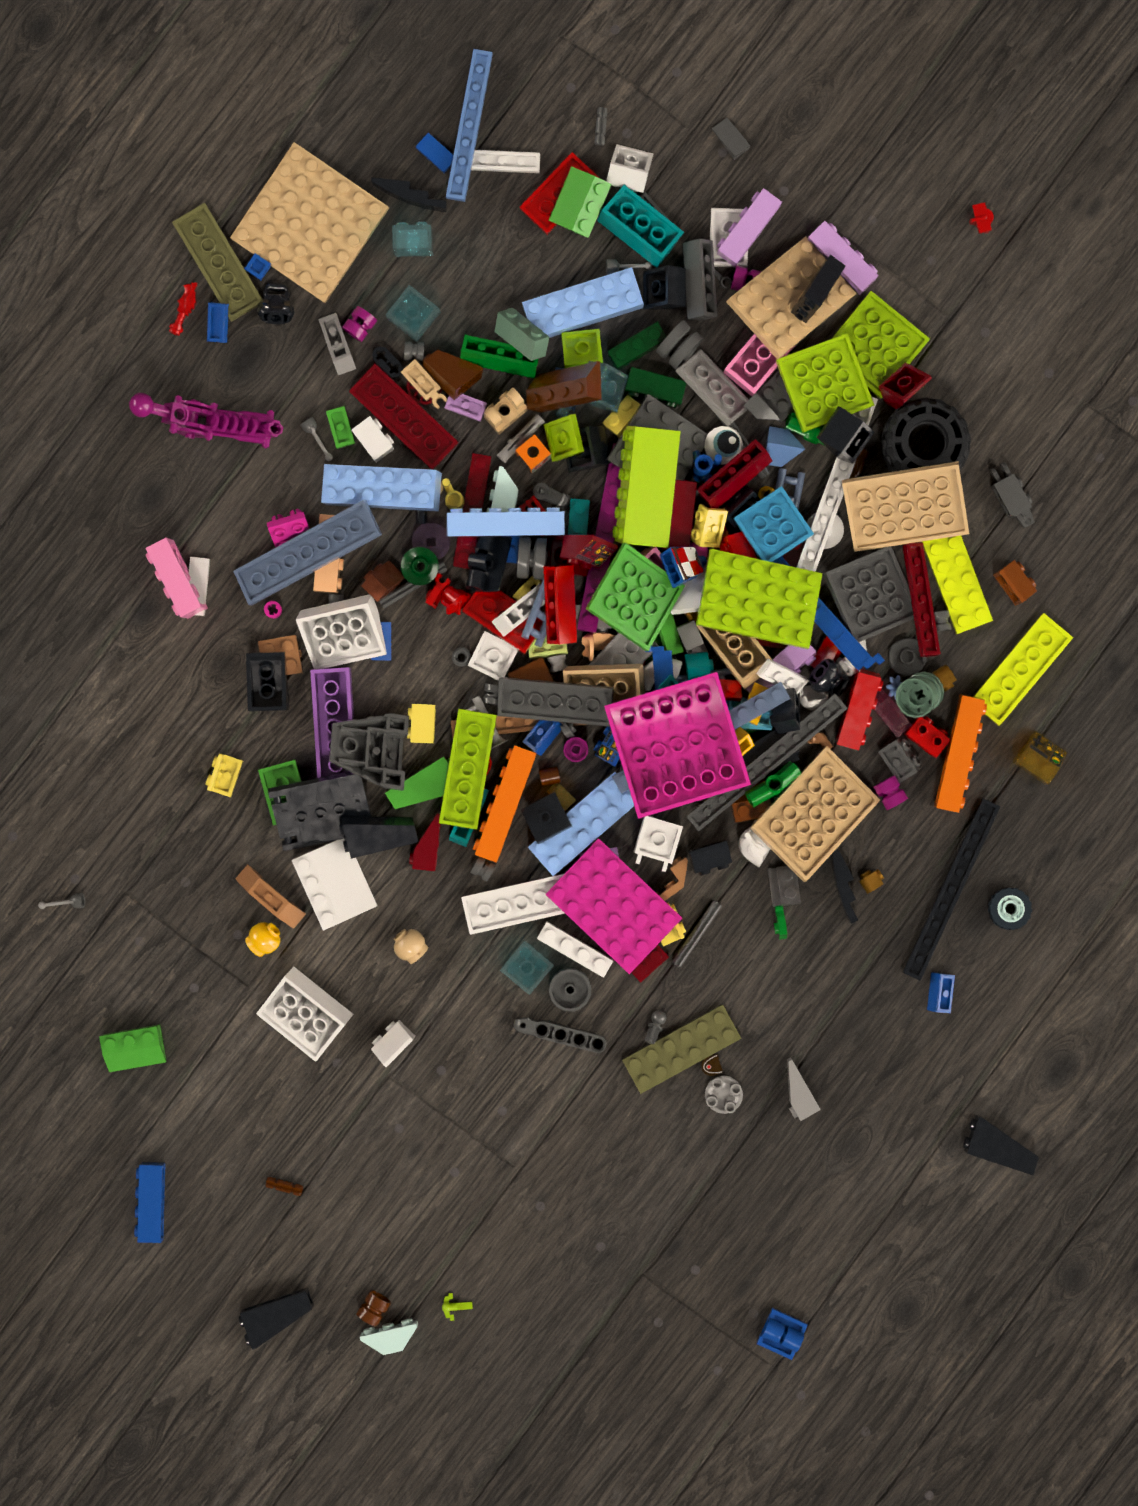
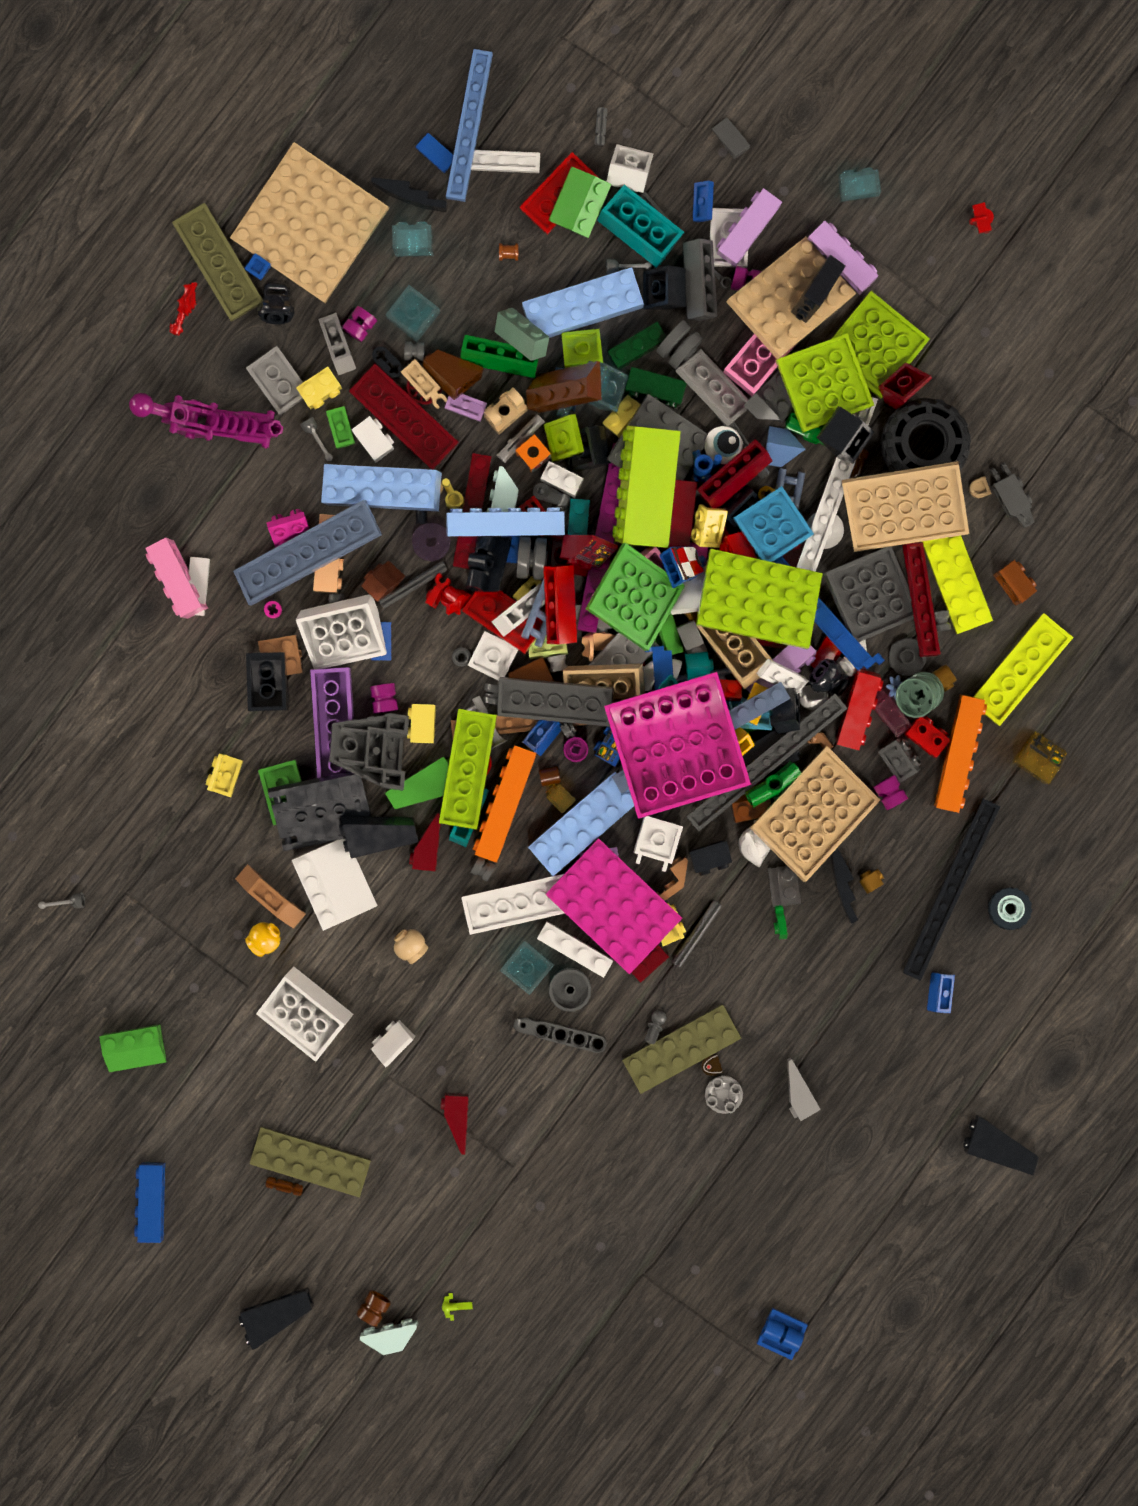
(217, 322): blue tile -> none
(276, 380): none -> light grey plate
(310, 1161): none -> olive plate
(319, 388): none -> light yellow bracket
(384, 698): none -> magenta wheel
(410, 568): dark green dish -> none
(456, 1114): none -> dark red slope
(508, 251): none -> dark orange bush
(546, 818): black plate -> none
(561, 479): none -> white brick
(703, 201): none -> blue plate
(859, 184): none -> clear light blue brick
(979, 488): none -> tan tile

